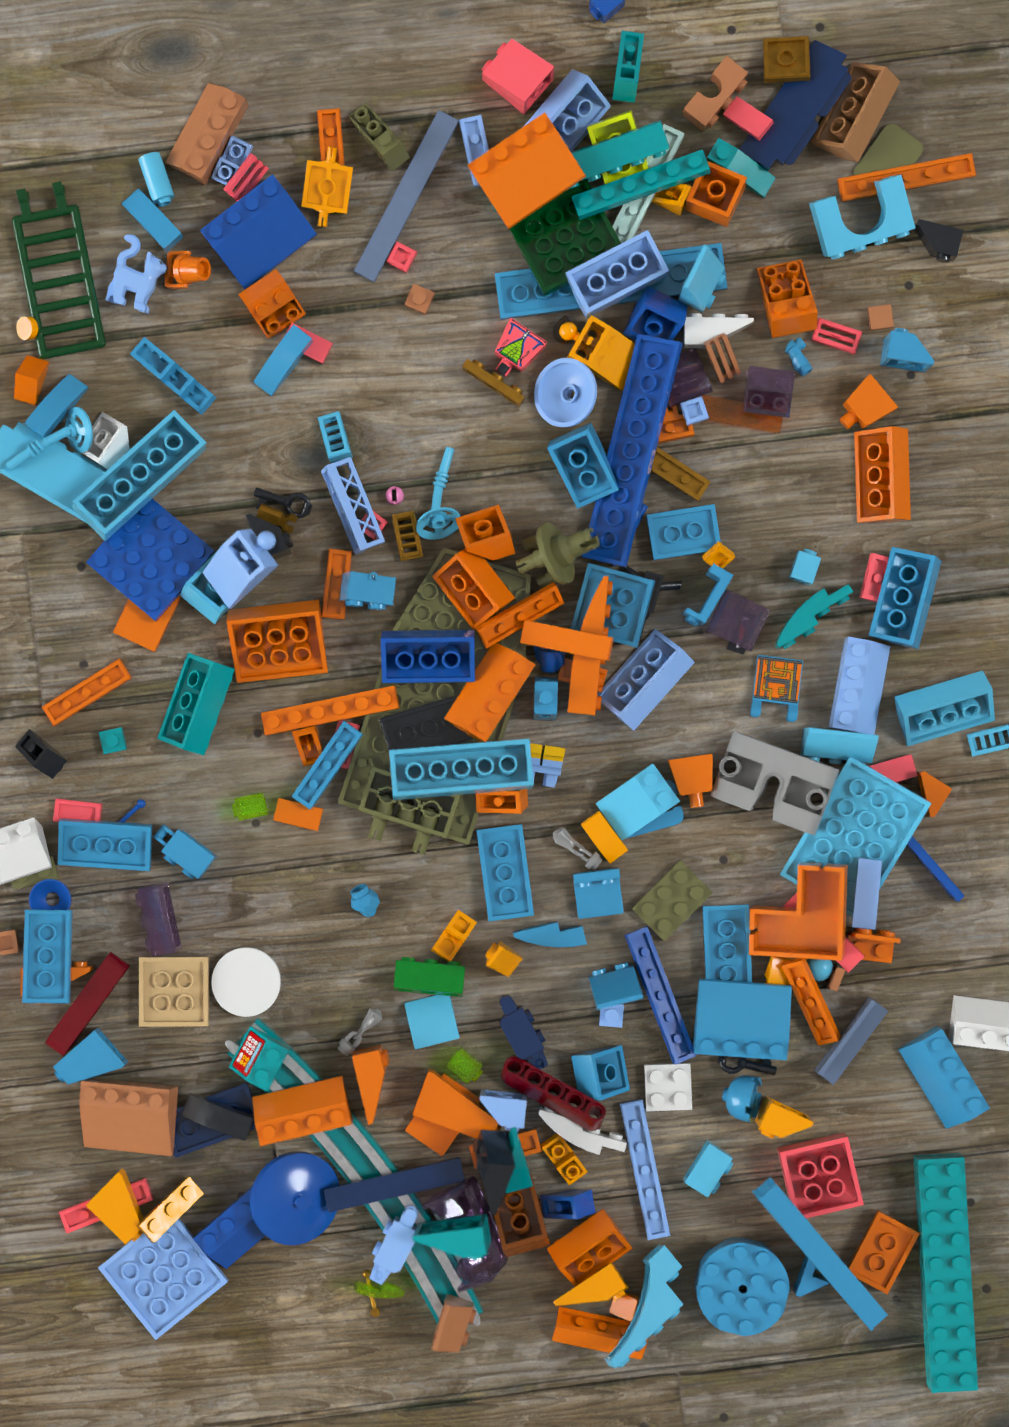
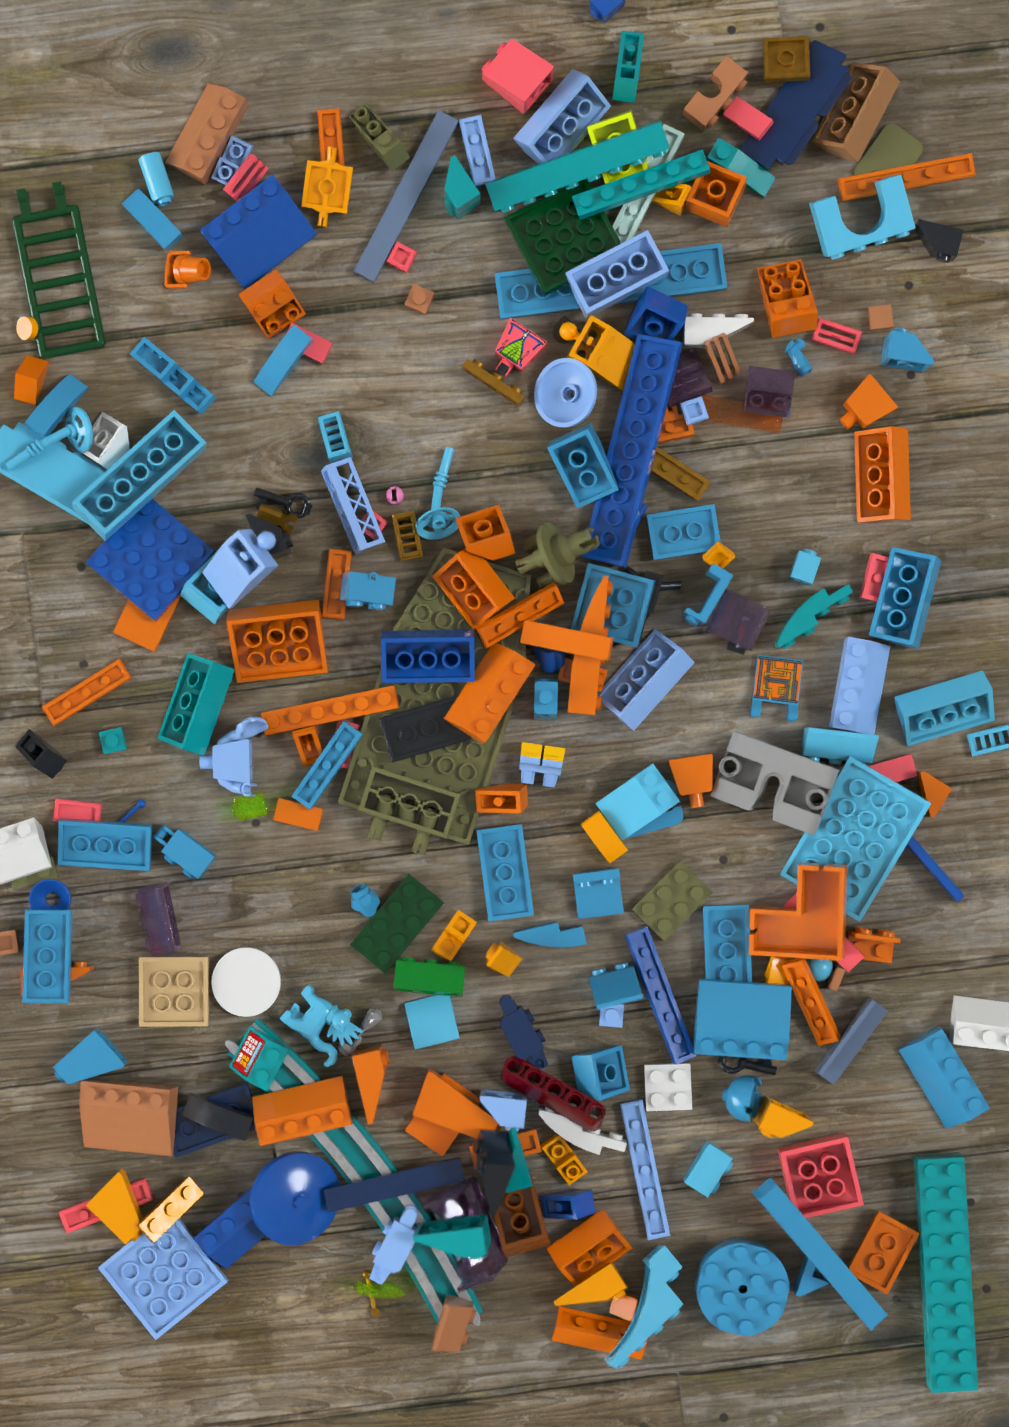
(87, 1004): dark red beam -> none
(134, 281): light blue animal -> none
(233, 757): none -> light blue torso
(314, 1020): none -> medium azure animal
(397, 923): none -> dark green plate
(460, 191): none -> teal slope
(461, 769): medium azure brick -> none
(465, 1065): clear neon green brick -> none
(526, 170): orange slope -> none
(564, 839): light grey piece -> none
(702, 281): medium azure slope -> none
(867, 893): light blue tile -> none

